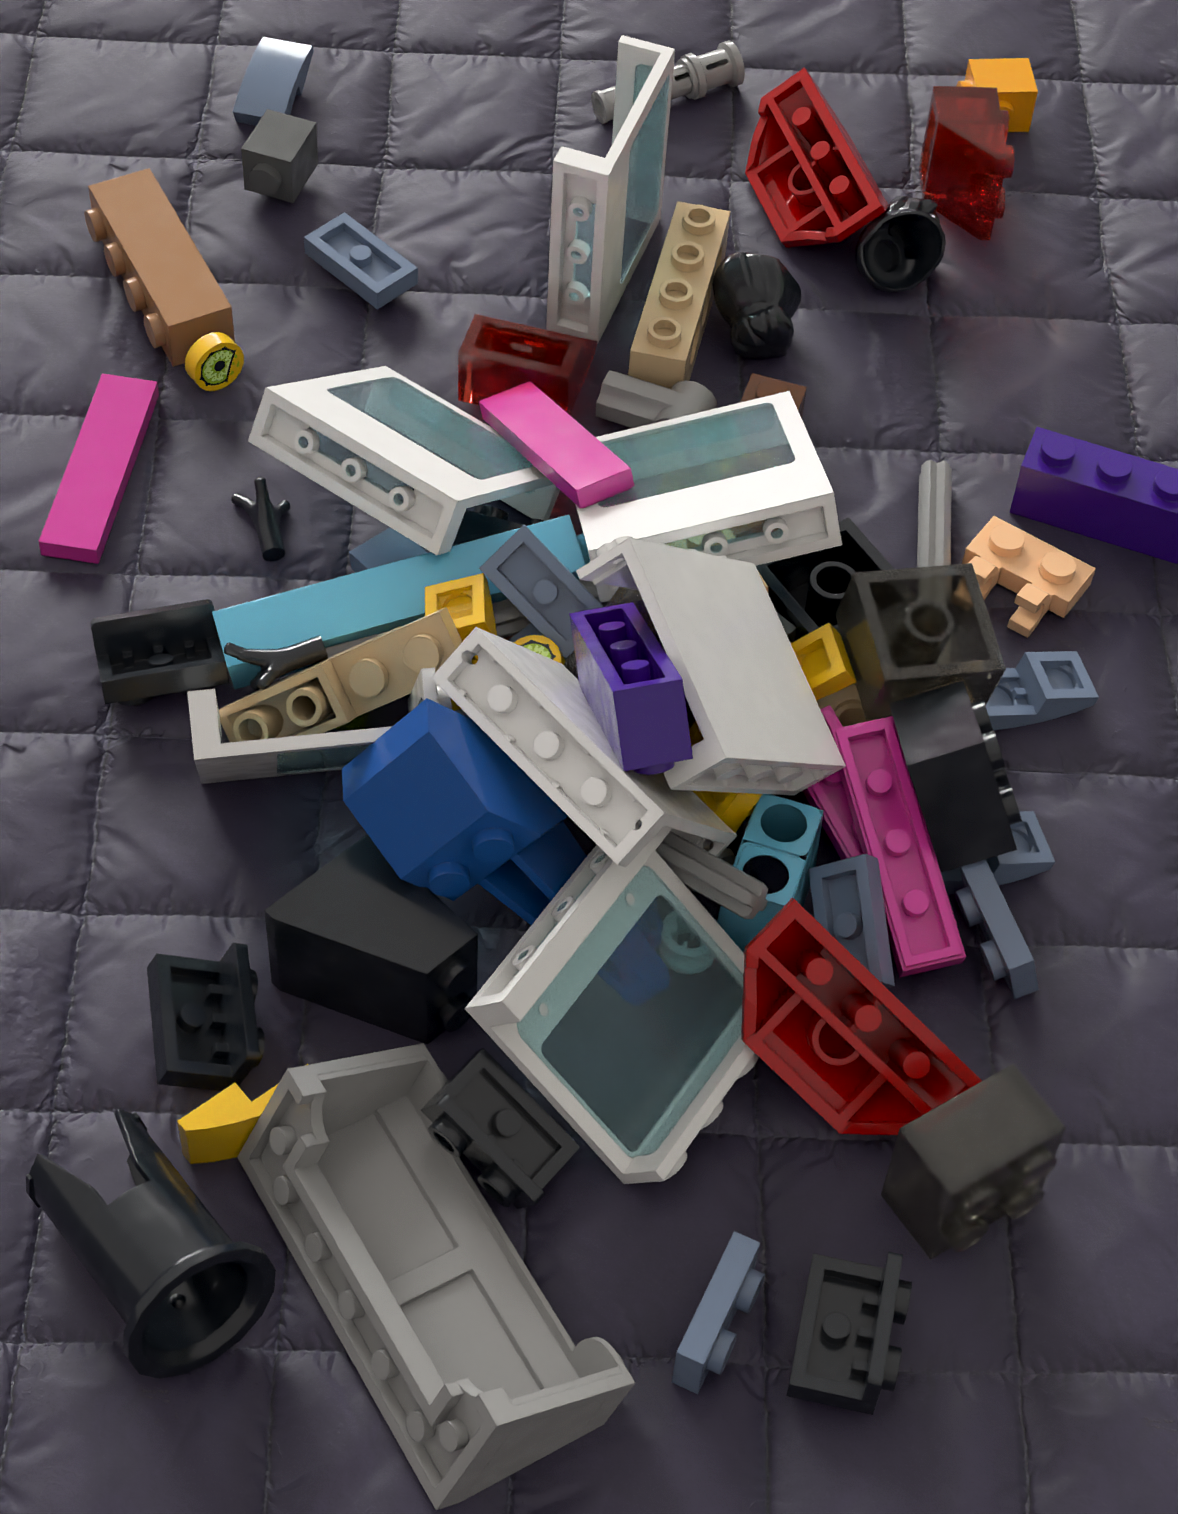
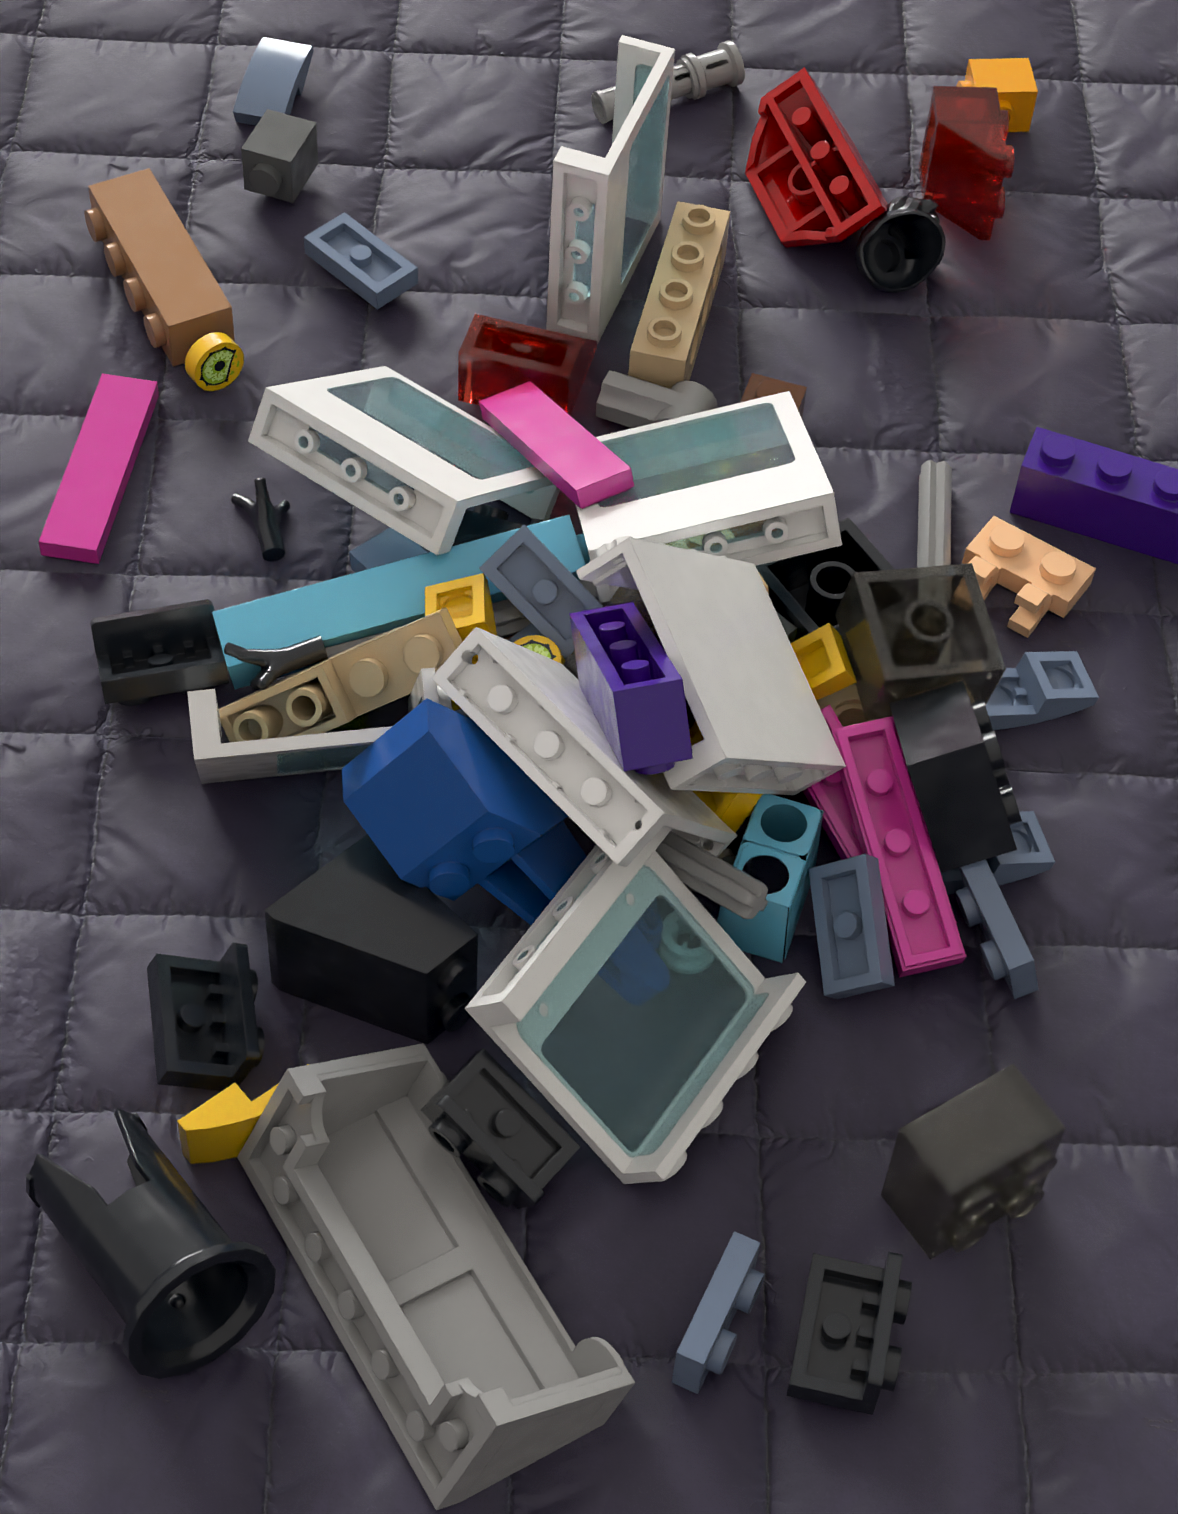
(757, 302): black hair -> none
(840, 1031): red wedge -> none

